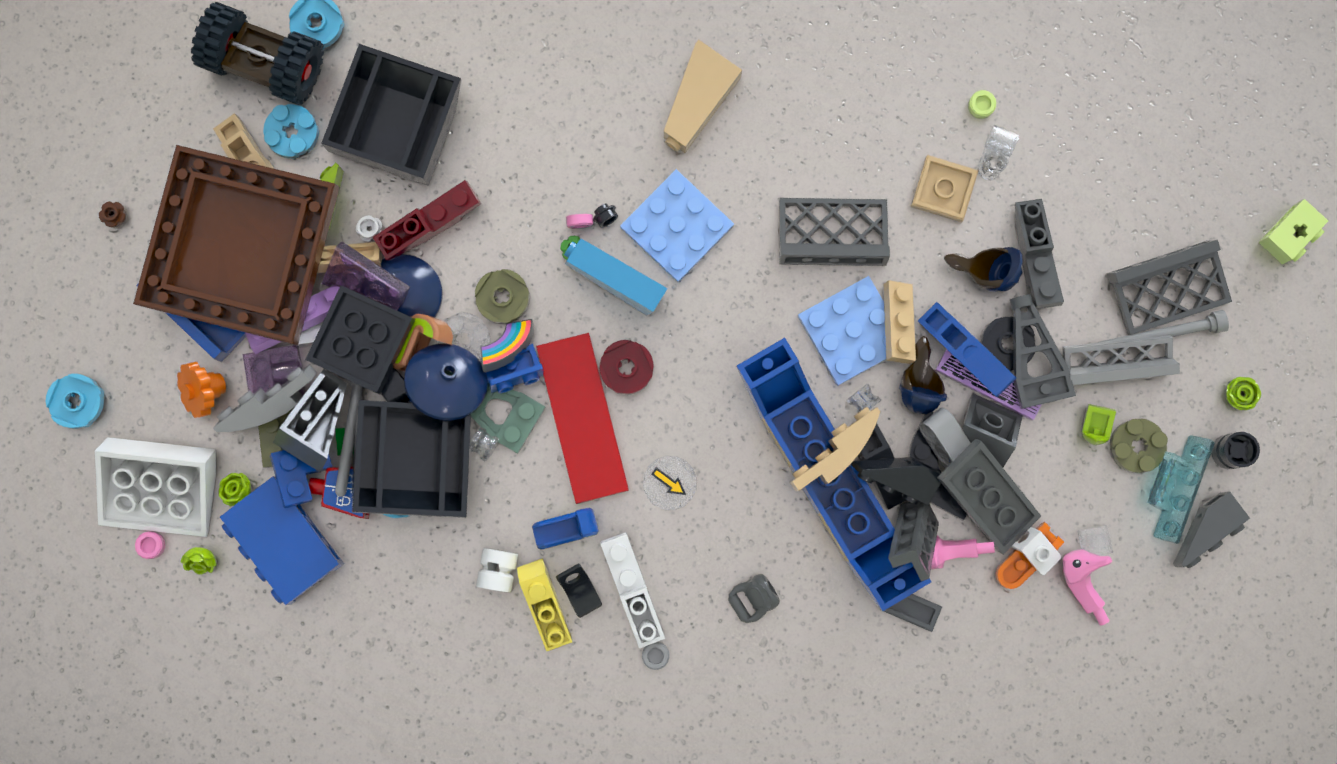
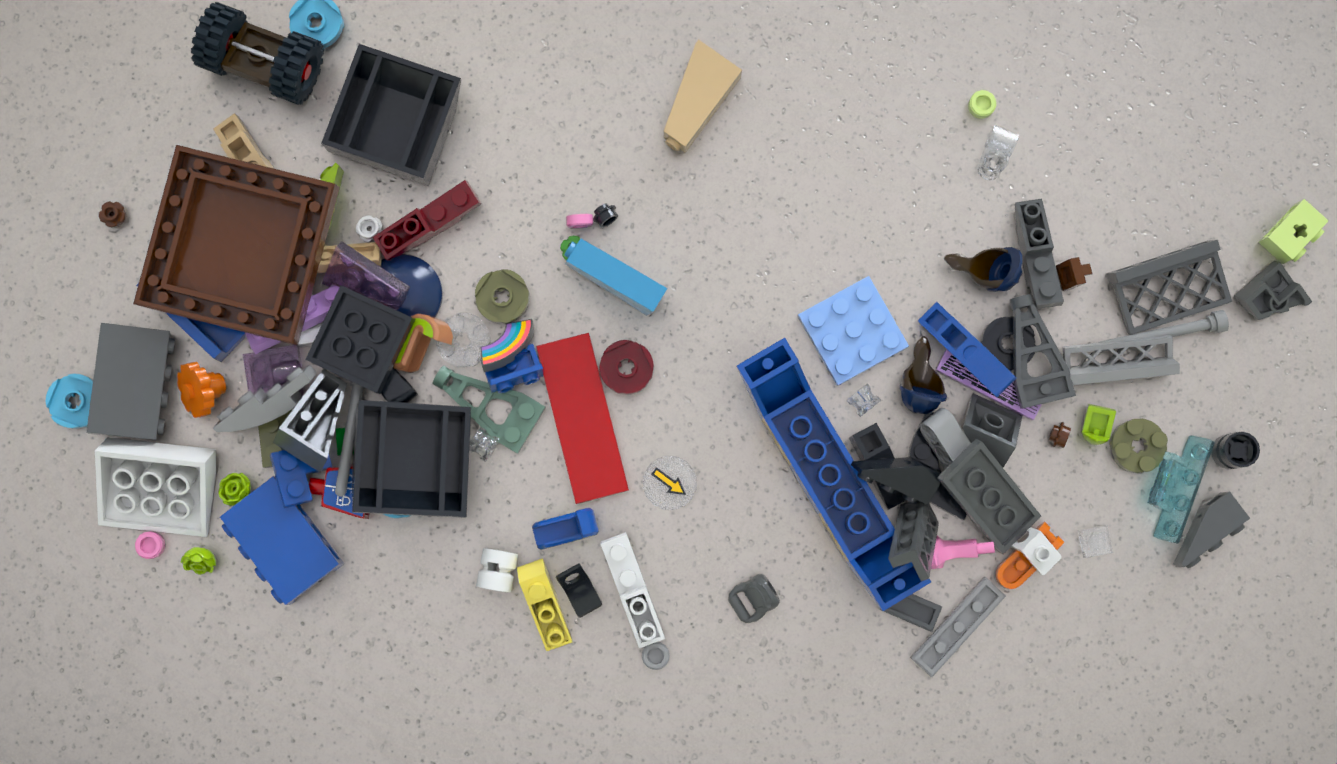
(130, 382): none -> dark grey panel
(283, 117): medium azure plate -> none
(445, 395): dark blue dish -> none
(677, 225): light blue plate -> none
(839, 253): dark grey fence -> none
(846, 444): tan slope -> none
(899, 322): tan plate -> none
(944, 188): tan tile -> none
(958, 626): none -> light grey tile
(1059, 435): none -> reddish brown plate
(1072, 273): none -> reddish brown tile
(1077, 571): bright pink animal -> none
(1250, 389): lime plate -> none
(1271, 292): none -> dark grey slope

